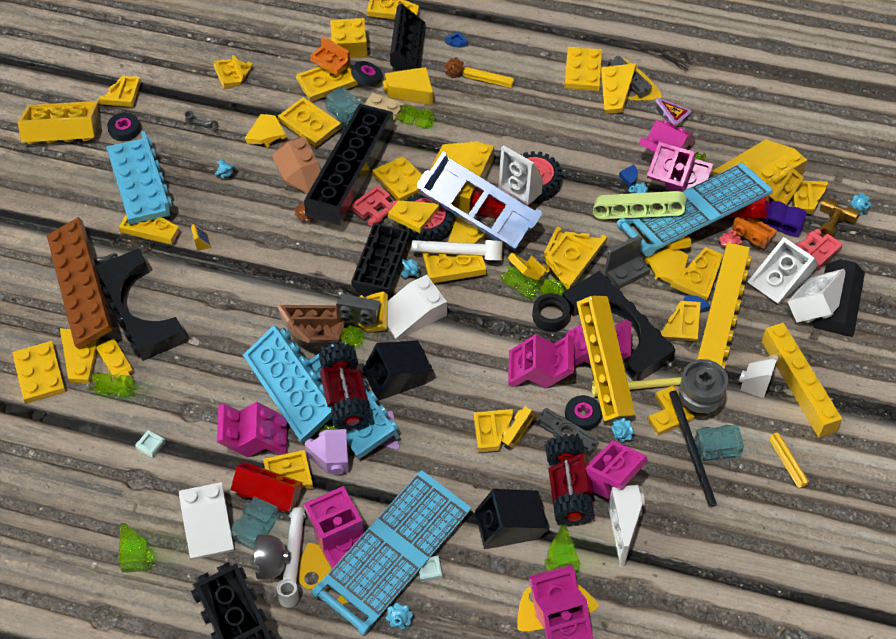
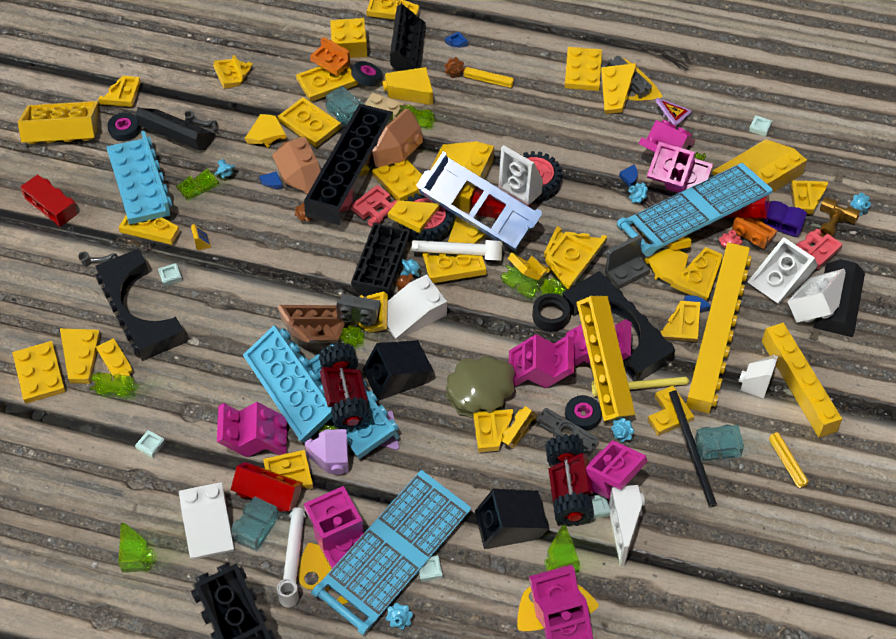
(49, 200): none -> red brick
(79, 283): dark orange plate -> none
(170, 274): none -> light aqua tile
(174, 128): none -> black piece
(200, 184): none -> clear neon green slope
(270, 556): flat silver cylinder -> none
(271, 180): none -> blue tile
(398, 139): none -> nougat wedge
(403, 281): none -> dark orange plant
(480, 385): none -> olive piece
(600, 506): none -> light aqua tile
(647, 200): yellowish green beam -> none
(703, 386): flat silver wheel -> none
(760, 125): none -> light aqua tile
(784, 184): yellow wing -> none

